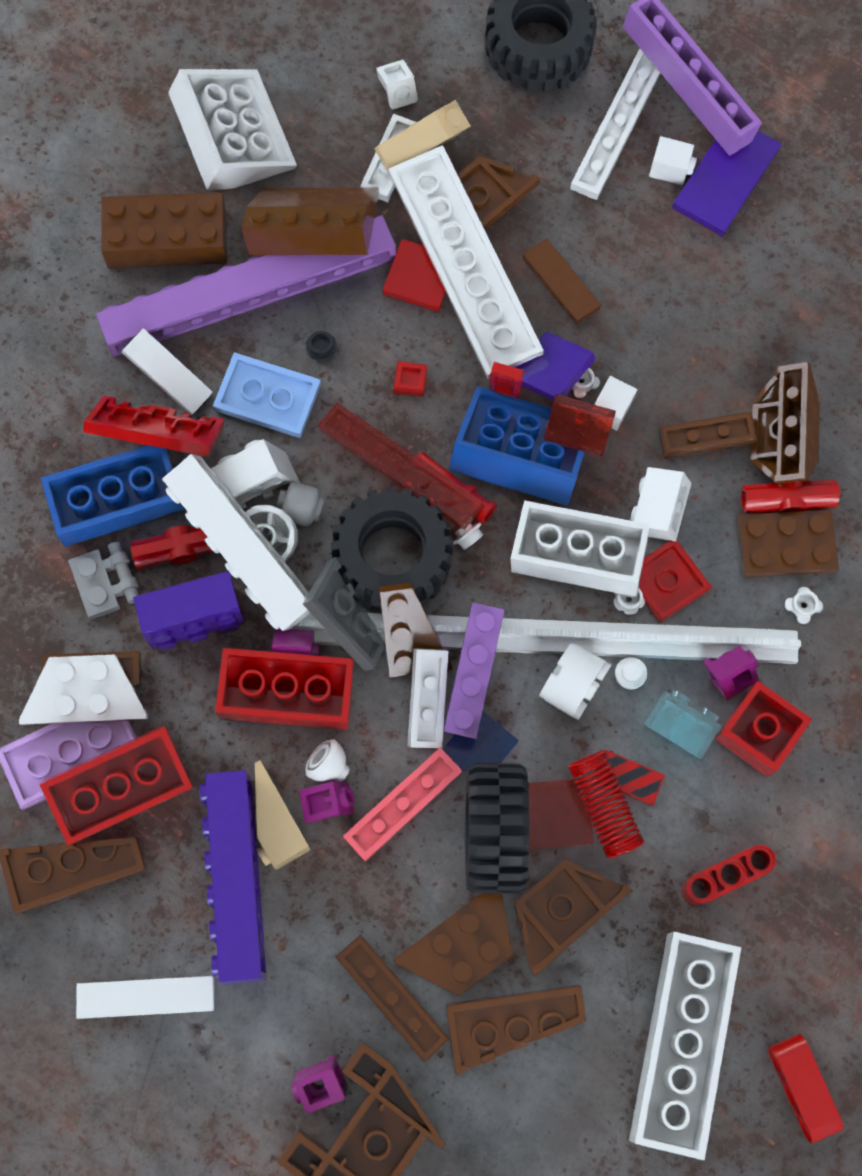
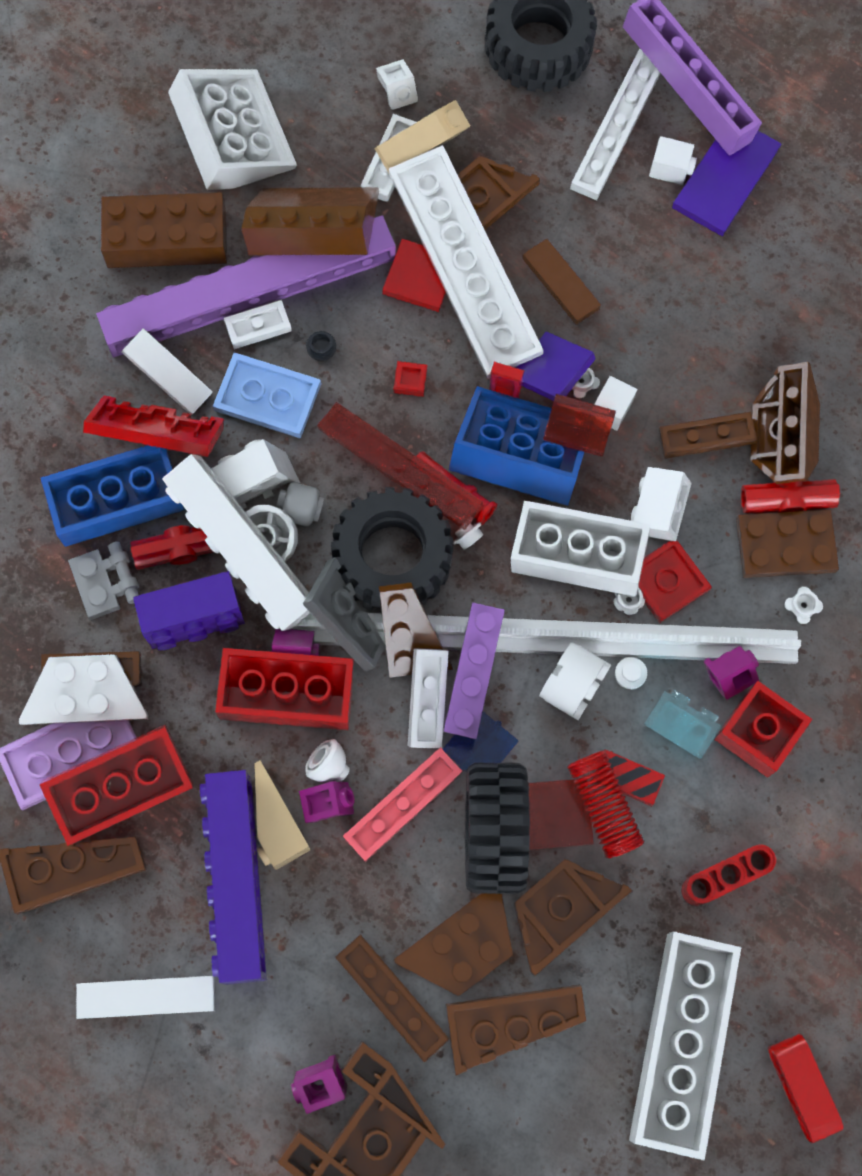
(257, 324): none -> white plate

